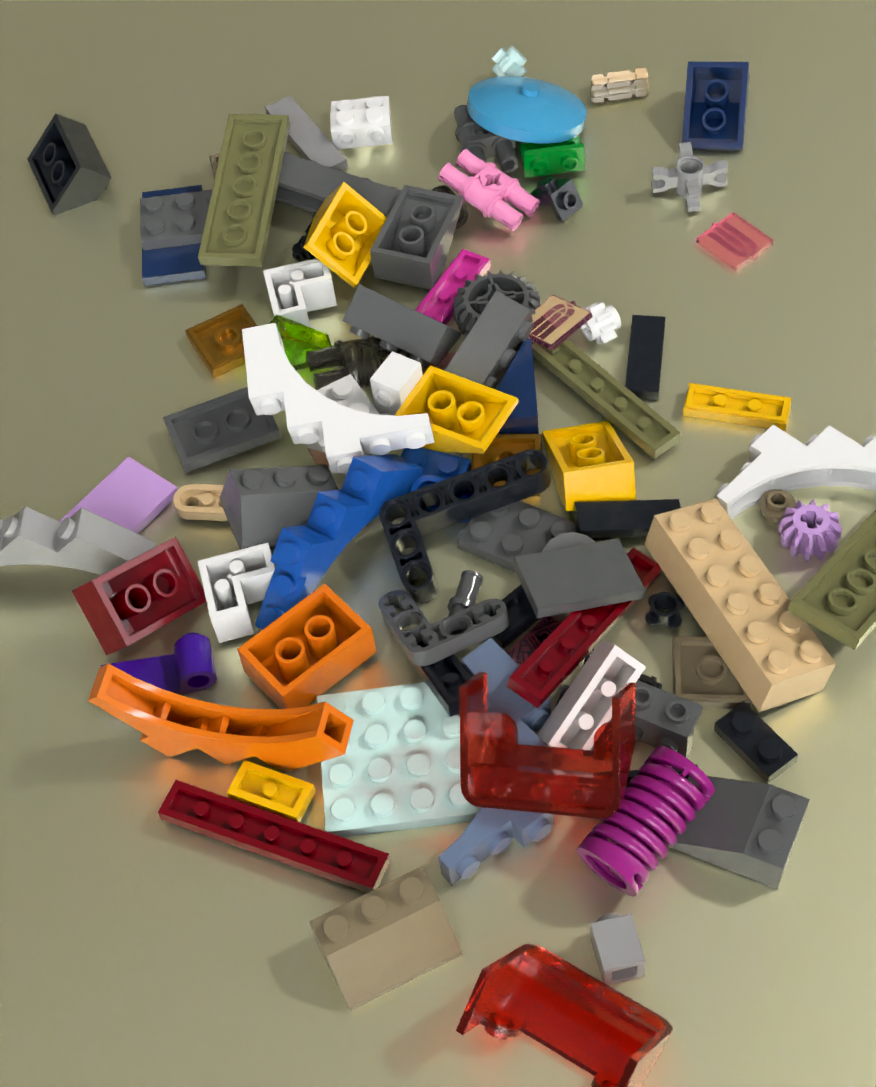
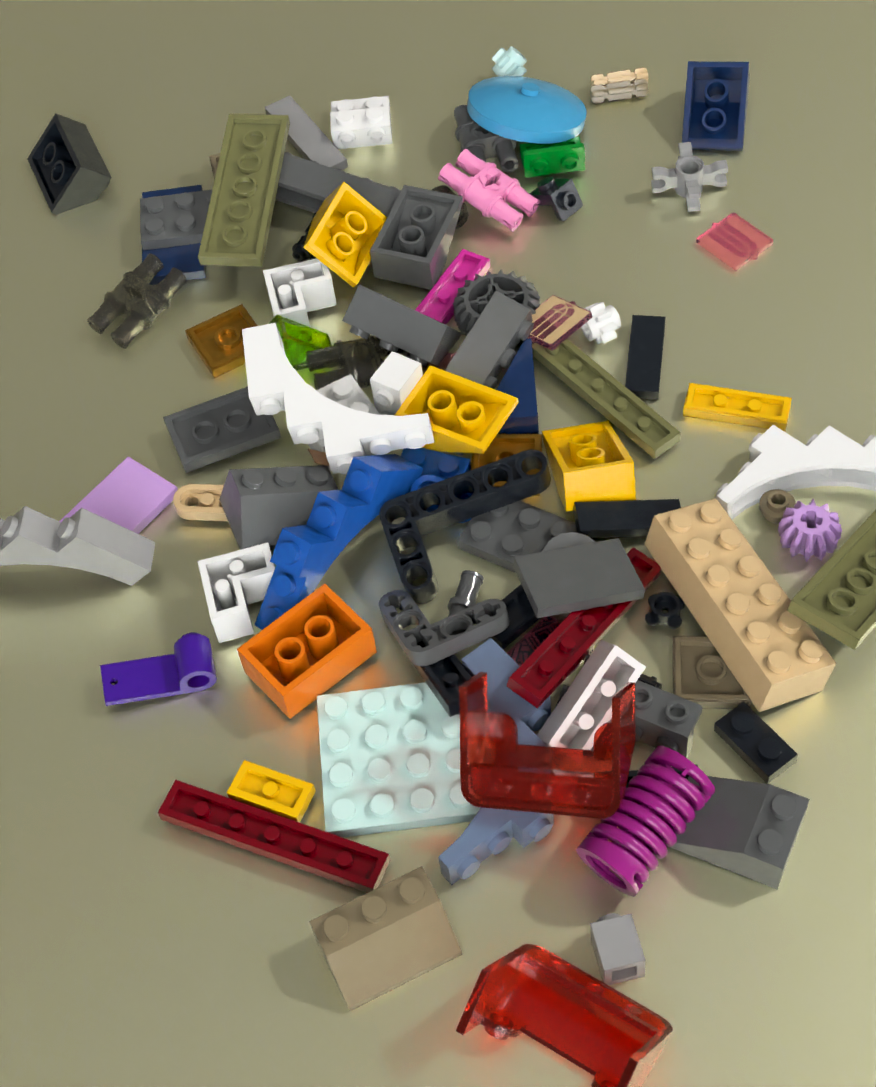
(137, 300): none -> clear smoke pin
(140, 596): dark red slope -> none
(229, 734): orange arch -> none

